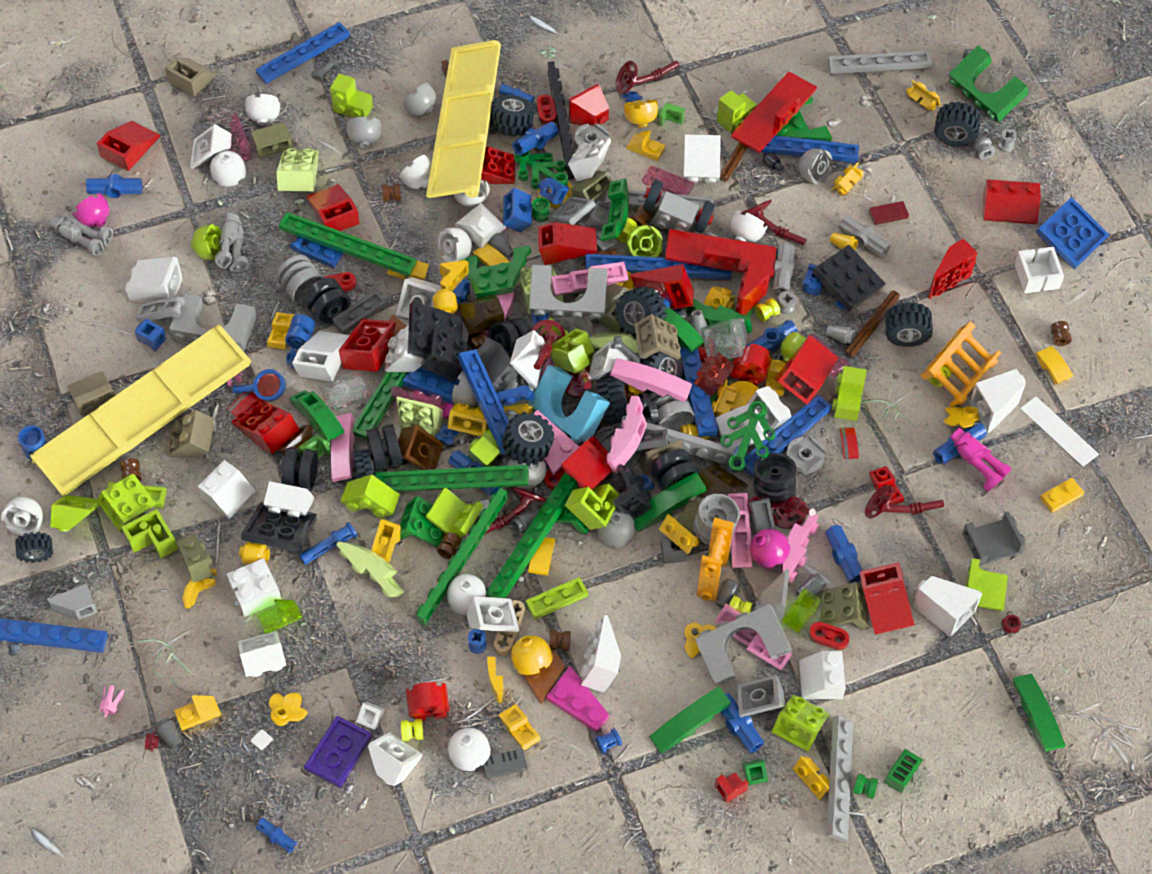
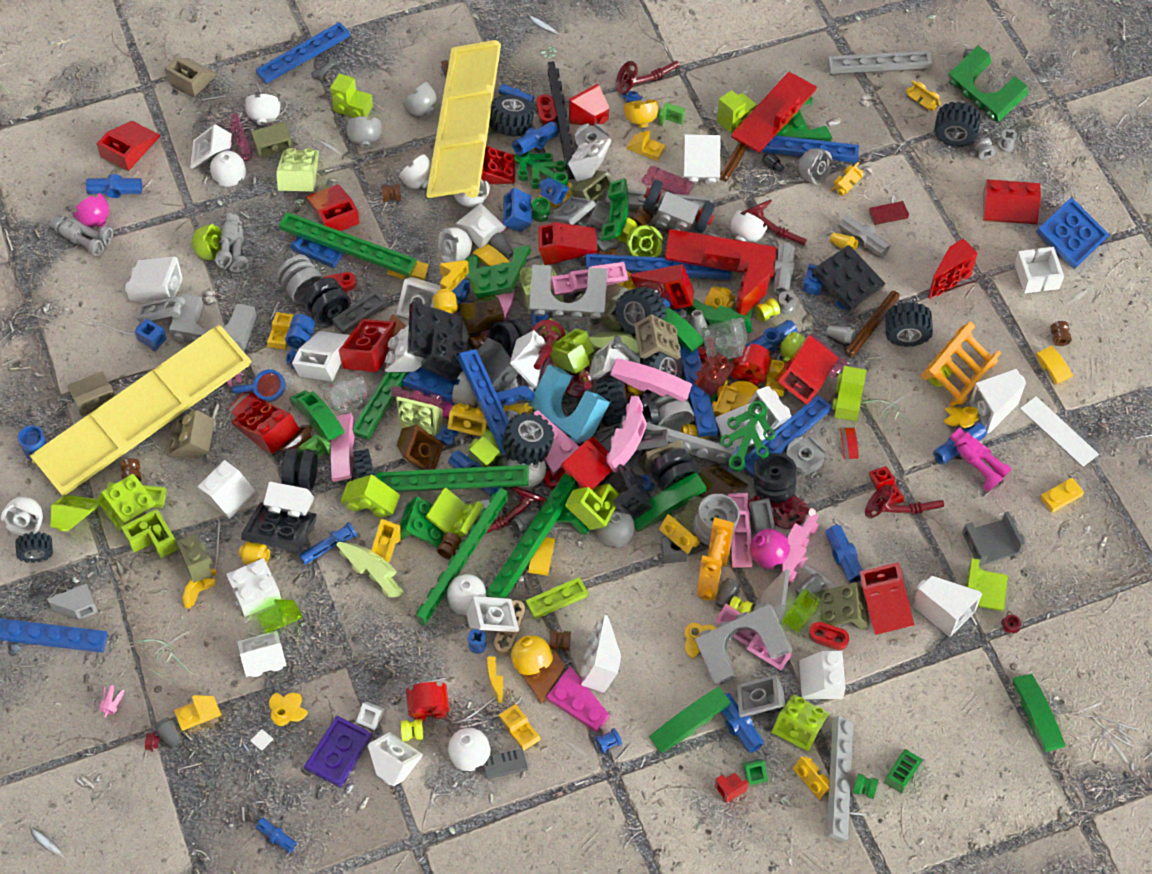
(384, 447): black wheel -> none

